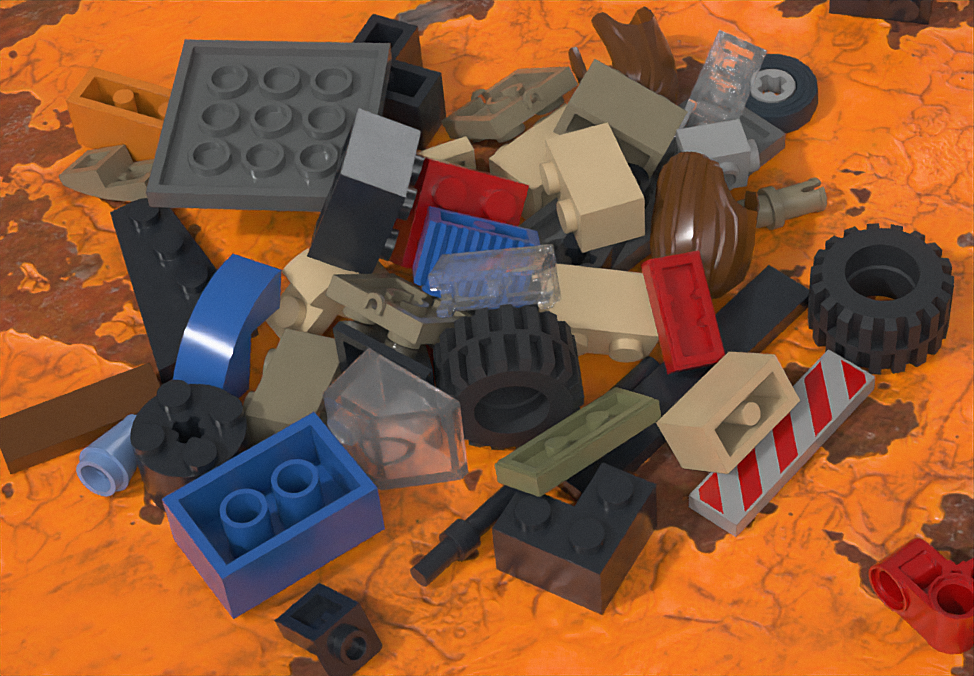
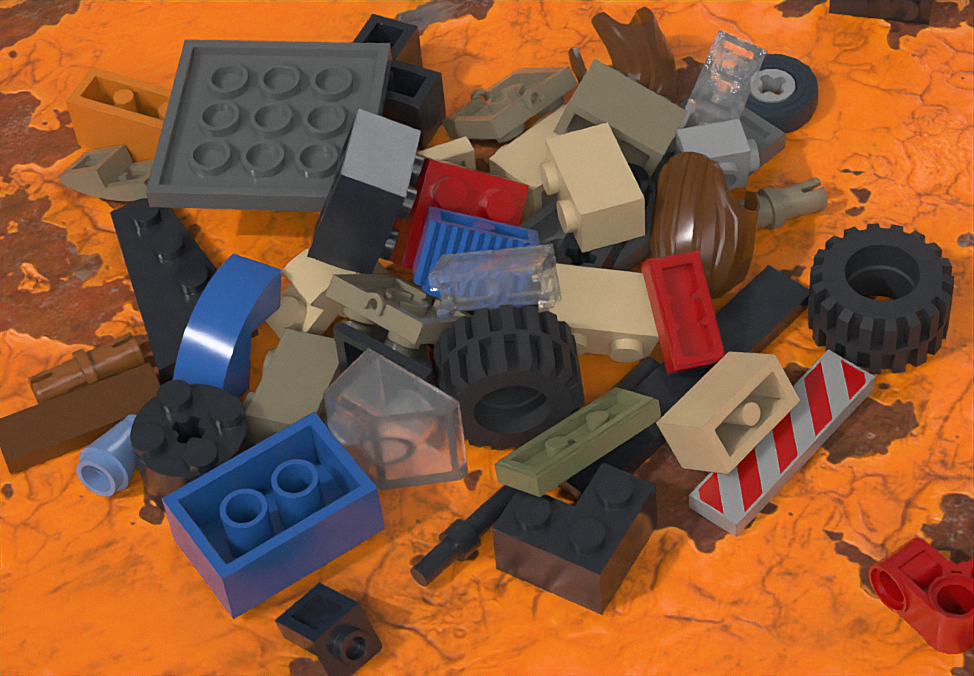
(87, 368): none -> dark orange pin

